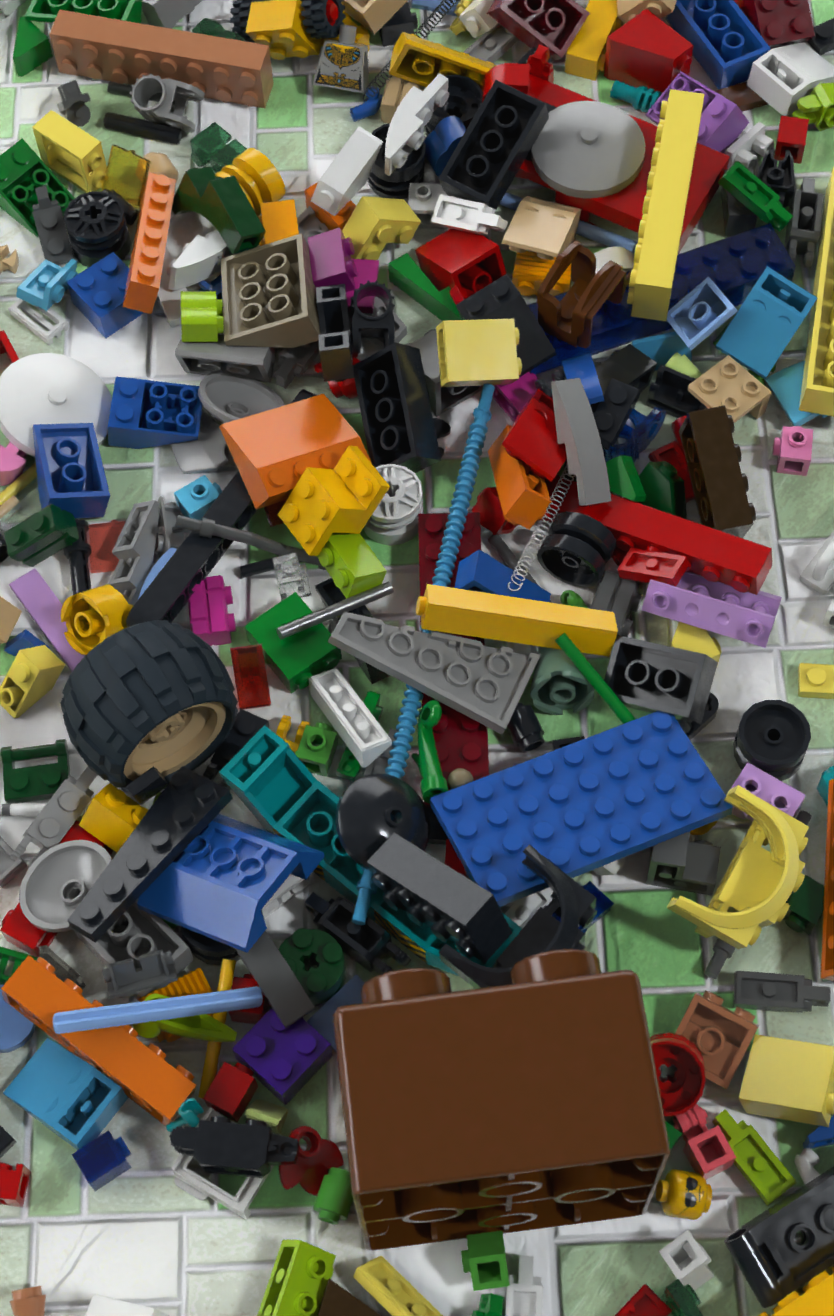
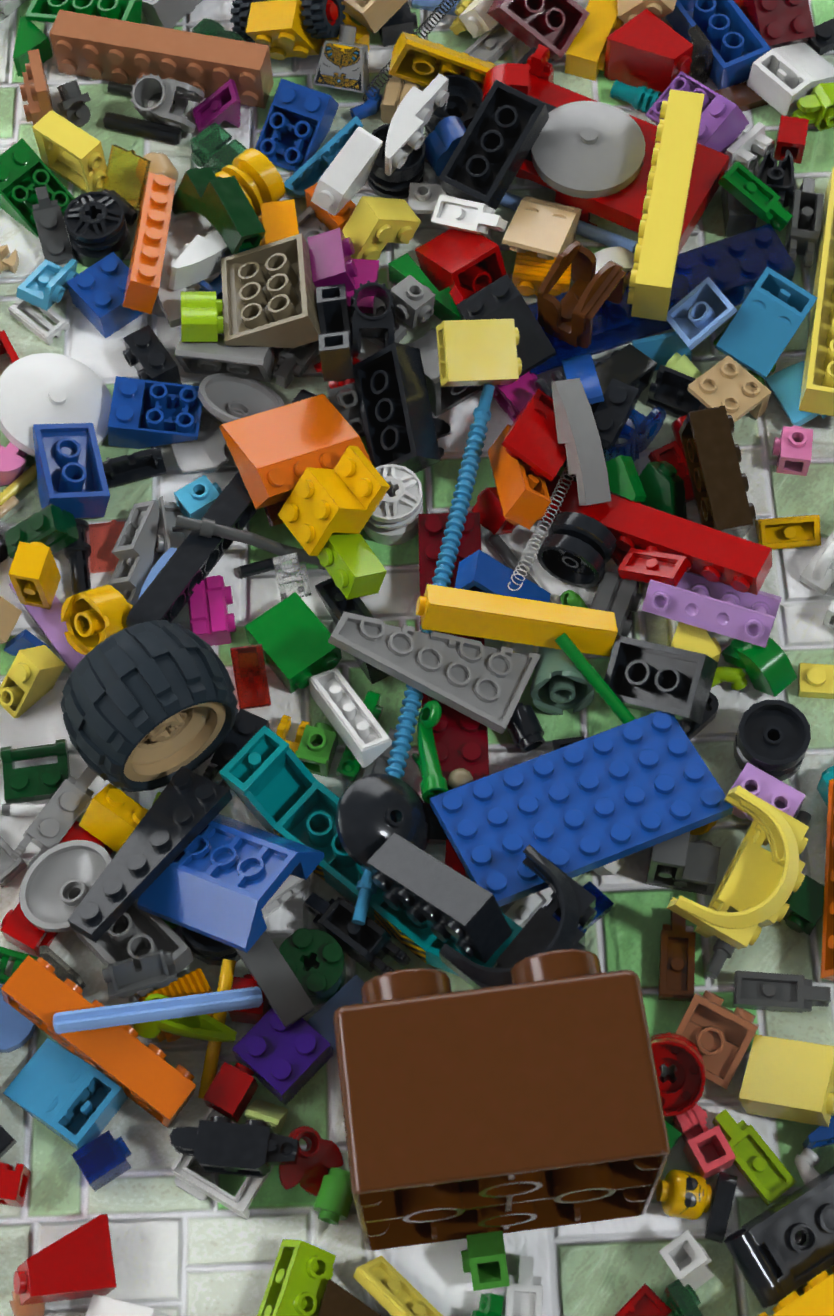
(34, 574): none -> yellow brick
(35, 89): none -> nougat plate
(69, 1267): none -> red slope
(134, 467): none -> black hinge
(147, 785): black slope -> none
(150, 357): none -> black brick
(188, 1115): teal hand -> none
(220, 106): none -> magenta slope
(295, 125): none -> blue slope
(314, 168): none -> dark azure brick
(334, 610): flat silver bar -> none
(347, 403): none -> dark grey hips
(412, 302): none -> light grey brick
(677, 960): none -> reddish brown hinge
(701, 56): none -> clear smoke slope
(721, 1207): none -> black beam
(735, 676): none -> lime arm
(766, 667): none -> green brick
(789, 531): none -> yellow slope

